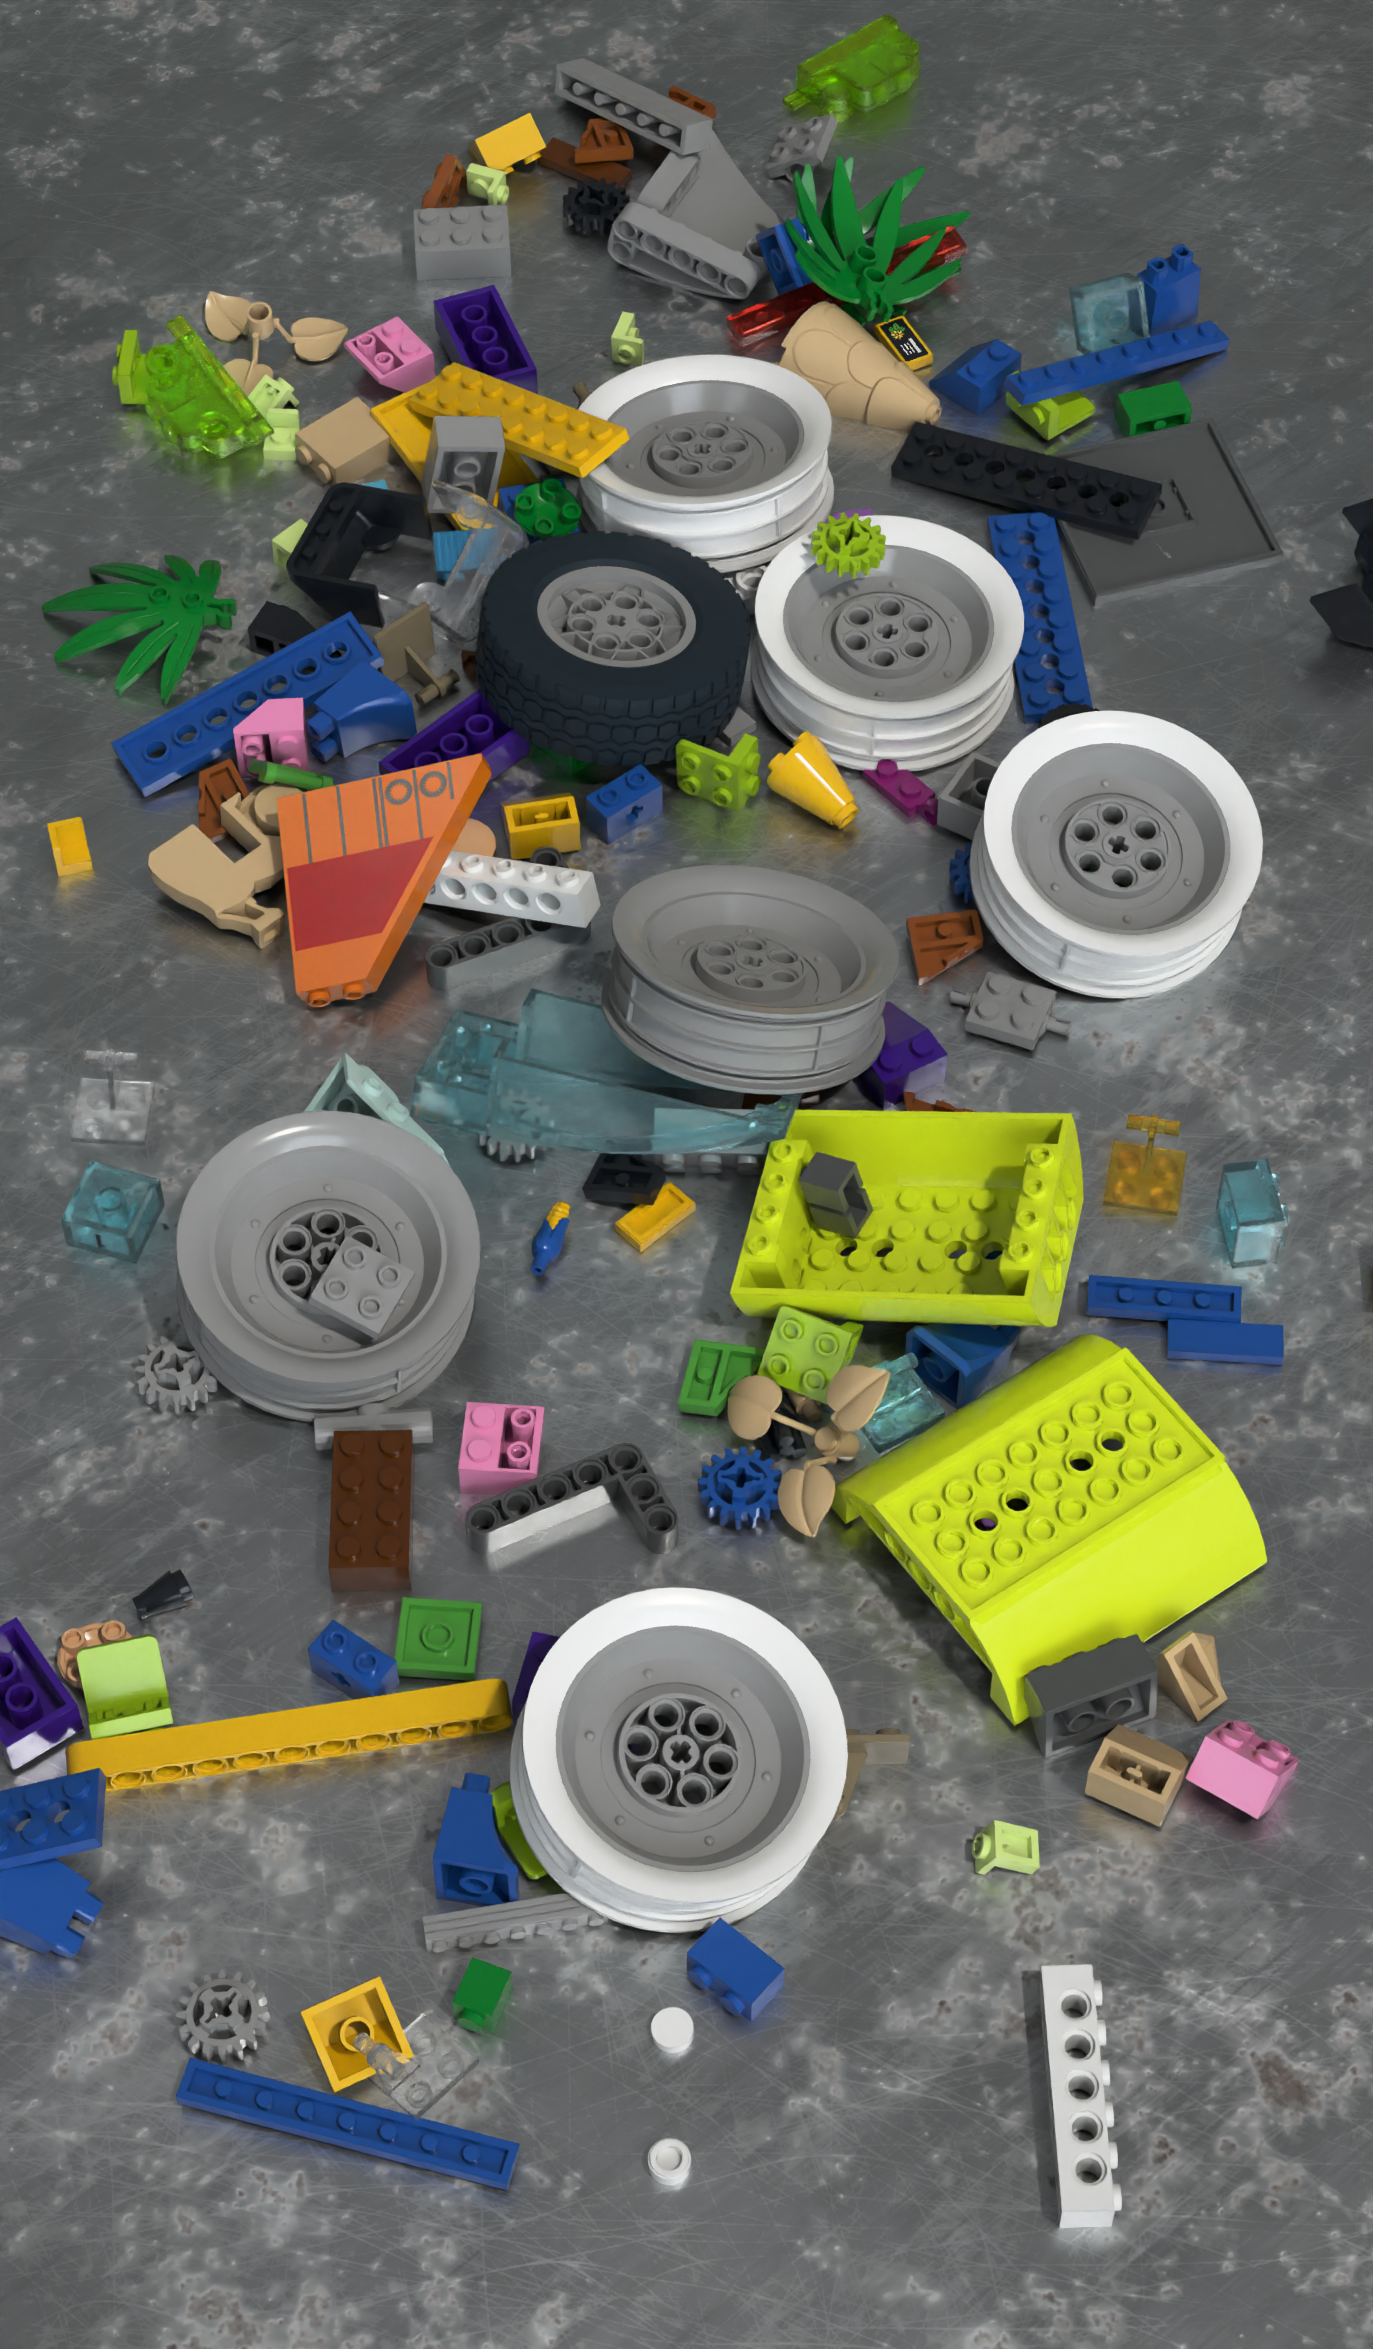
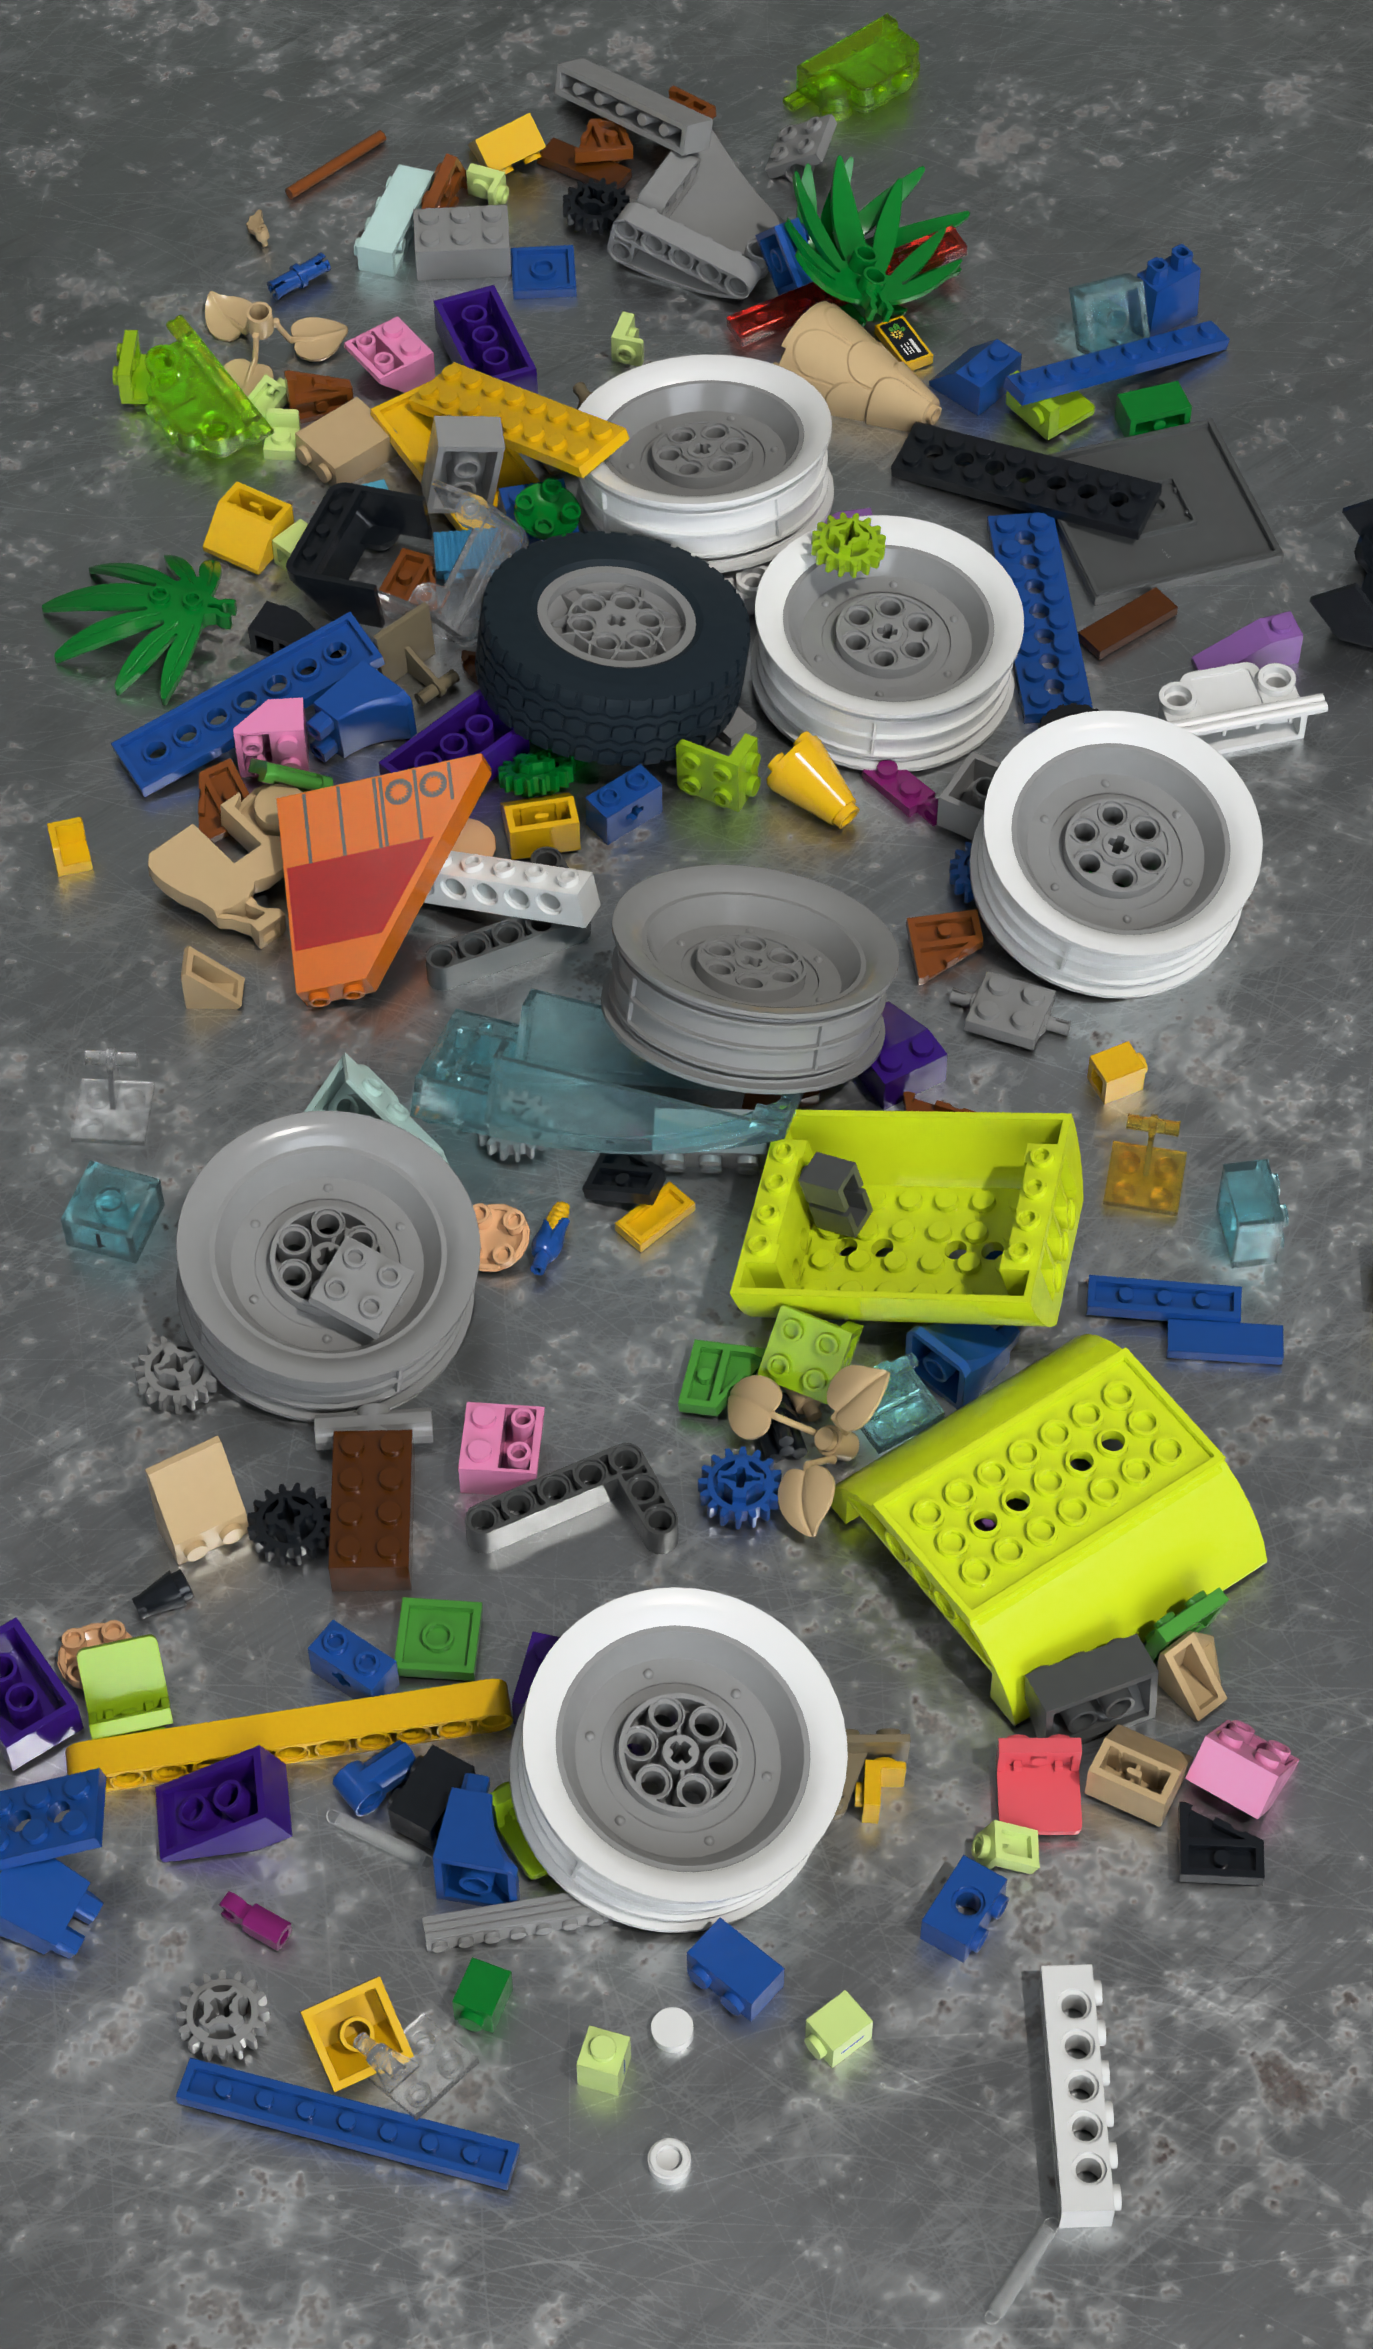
(196, 1501): none -> tan slope
(209, 983): none -> tan slope
(224, 1808): none -> dark purple slope
(245, 527): none -> yellow slope
(256, 1921): none -> magenta bar
(258, 228): none -> tan piece
(272, 1532): none -> black gear
(298, 276): none -> blue pin
(315, 394): none -> dark orange wing
(335, 164): none -> dark orange bar
(367, 1783): none -> blue piece
(379, 1839): none -> white piece
(391, 227): none -> light aqua brick
(408, 572): none -> dark orange wing
(422, 1802): none -> black brick
(502, 1236): none -> light nougat dish
(536, 774): none -> green gear
(543, 272): none -> blue tile
(603, 2060): none -> yellowish green brick
(837, 2029): none -> yellowish green brick
(877, 1774): none -> yellow bracket
(971, 1887): none -> blue brick
(1016, 2267): none -> white piece
(1040, 1783): none -> coral bracket
(1117, 1072): none -> yellow brick
(1127, 623): none -> reddish brown tile
(1197, 1616): none -> bright green plate
(1217, 1851): none -> black wing
(1239, 705): none -> white brick
(1260, 642): none -> medium lavender slope

